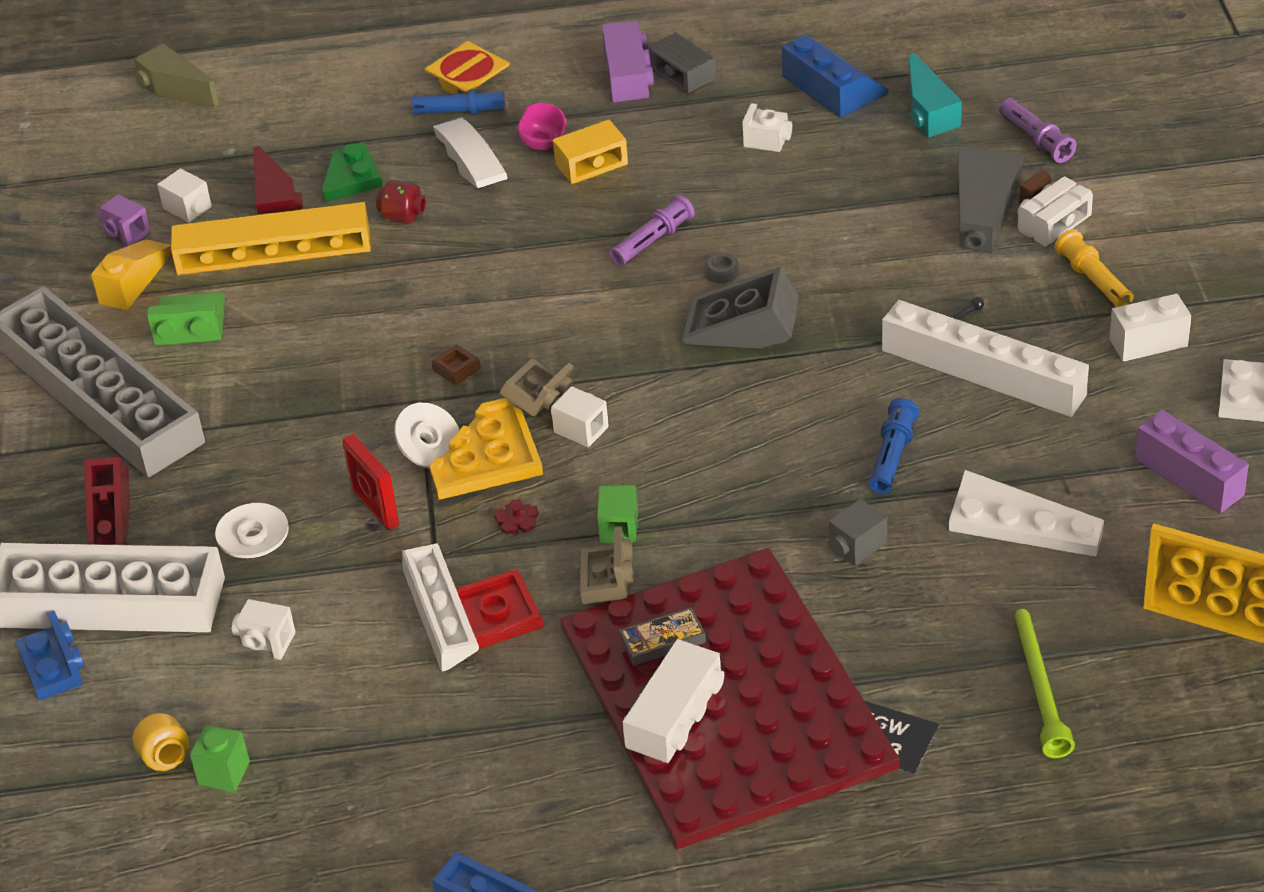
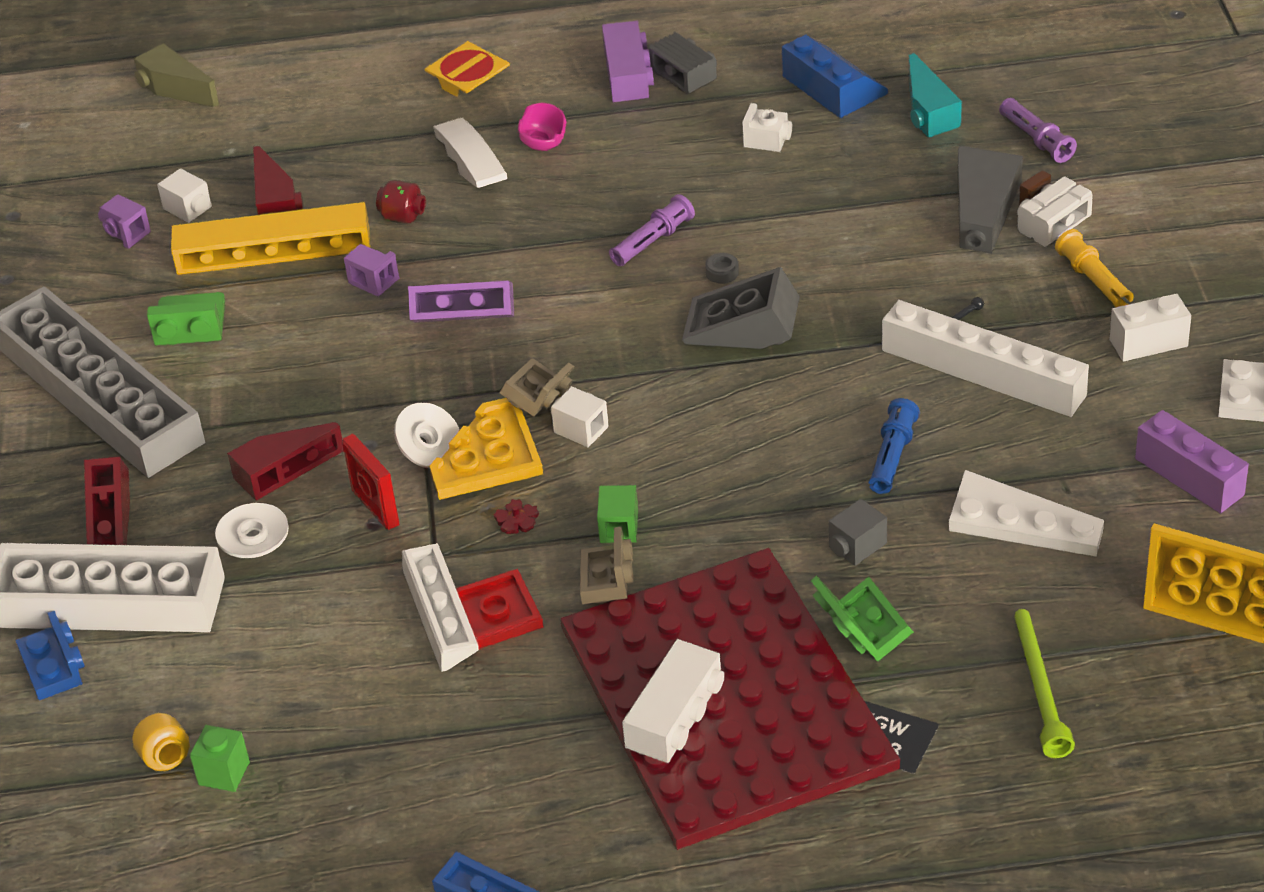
(128, 271): yellow slope -> none
(264, 627): white brick -> none
(283, 456): none -> dark red slope
(350, 172): green wing -> none
(371, 269): none -> medium lavender brick
(456, 364): reddish brown tile -> none
(458, 102): blue pin -> none
(461, 301): none -> medium lavender brick
(590, 151): yellow brick -> none
(657, 636): tile -> none
(864, 617): none -> bright green bracket

